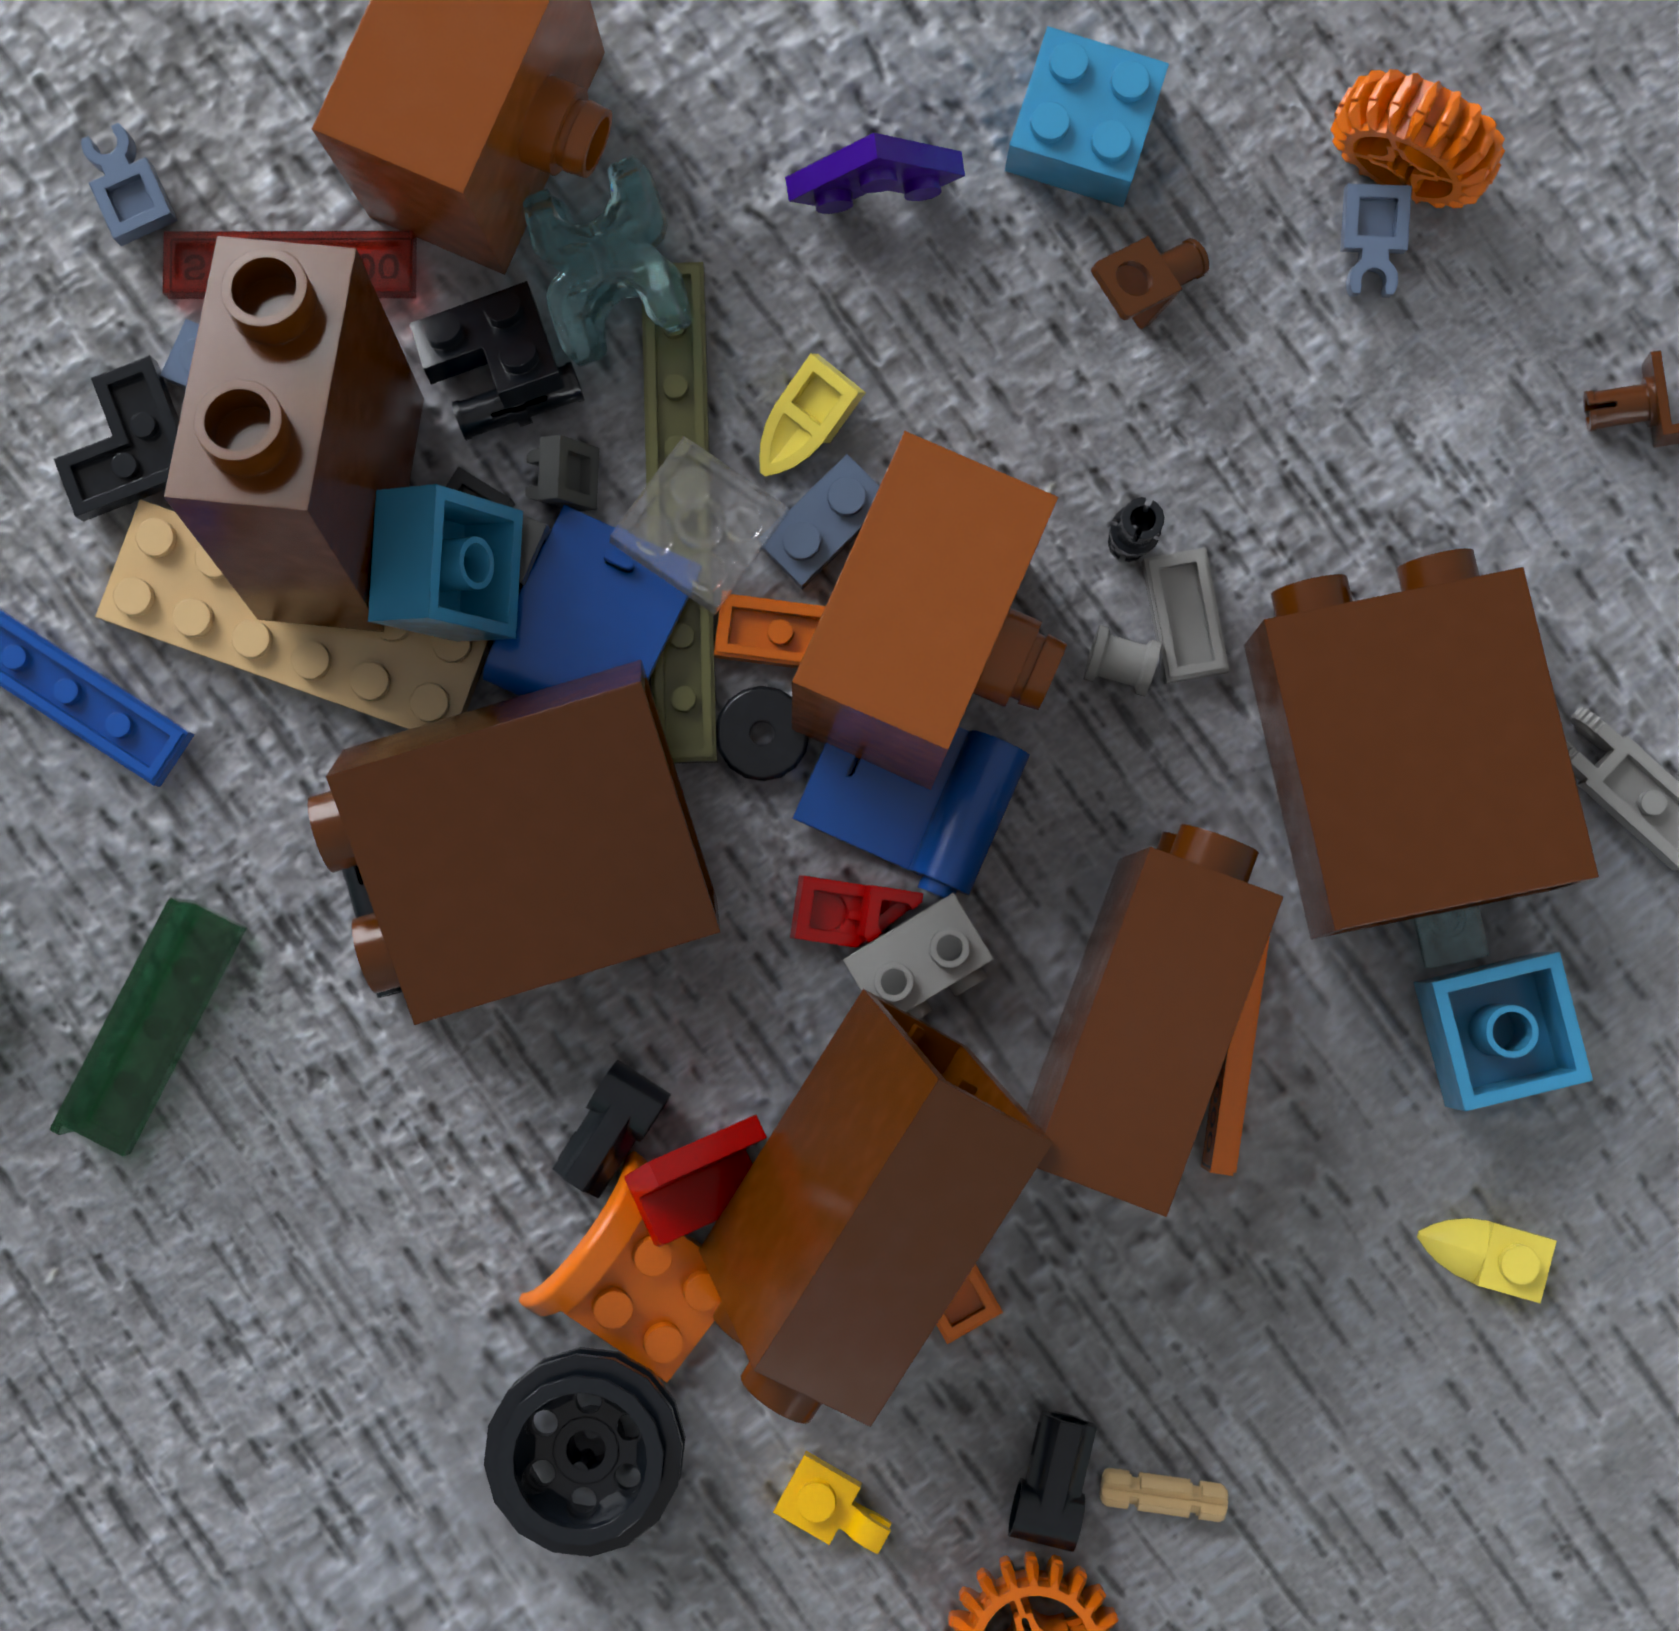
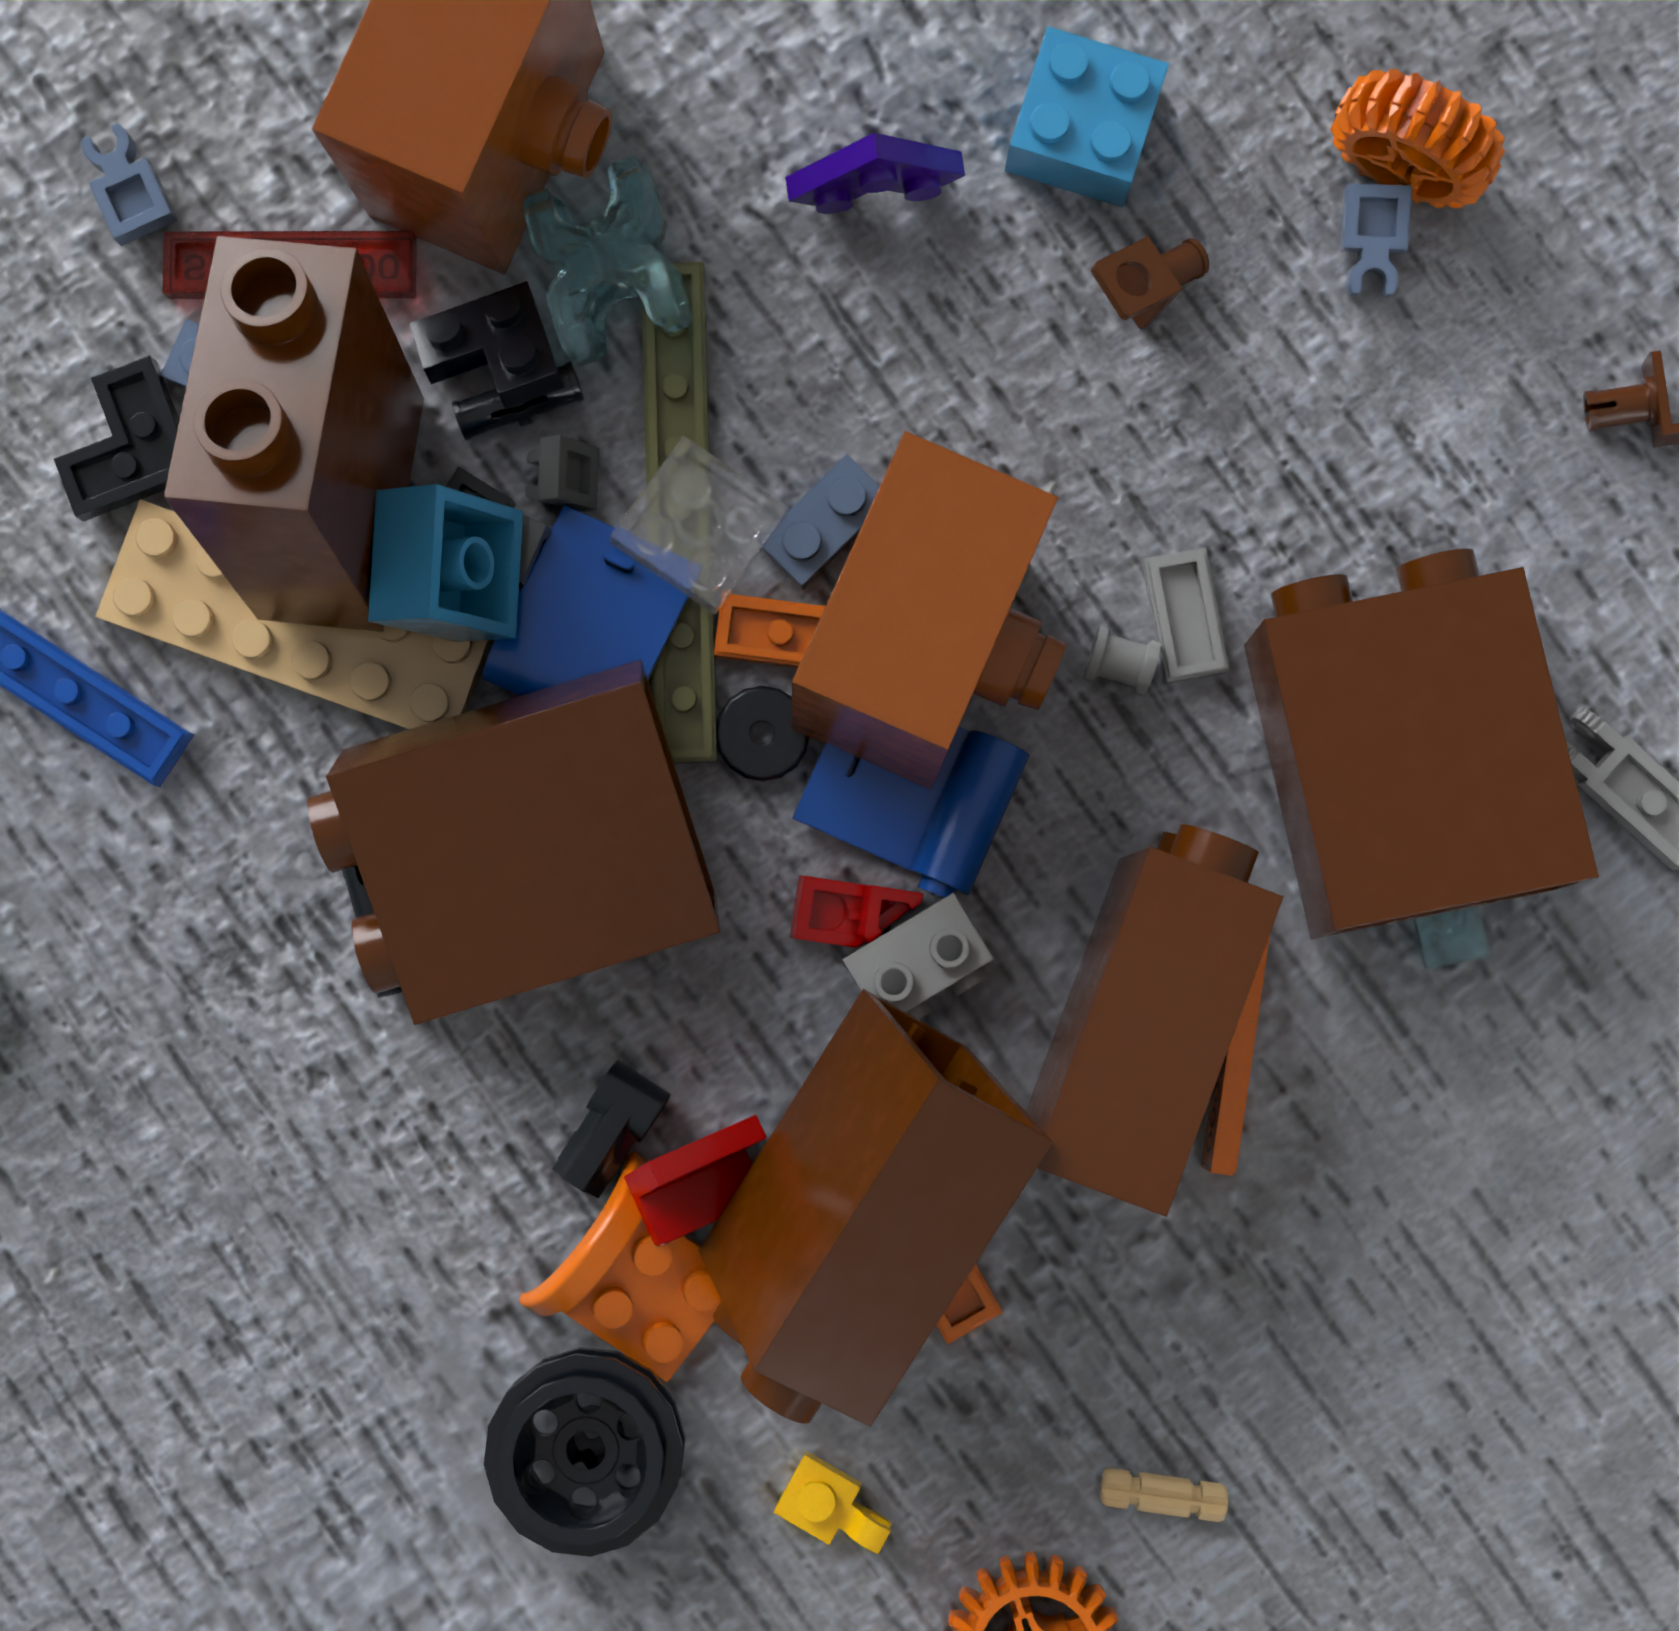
(149, 1025): clear green panel -> none
(807, 415): light yellow plate -> none
(1050, 1499): black piece -> none
(1148, 522): black pin -> none
(1491, 1255): light yellow plate -> none
(1503, 1031): dark azure brick -> none

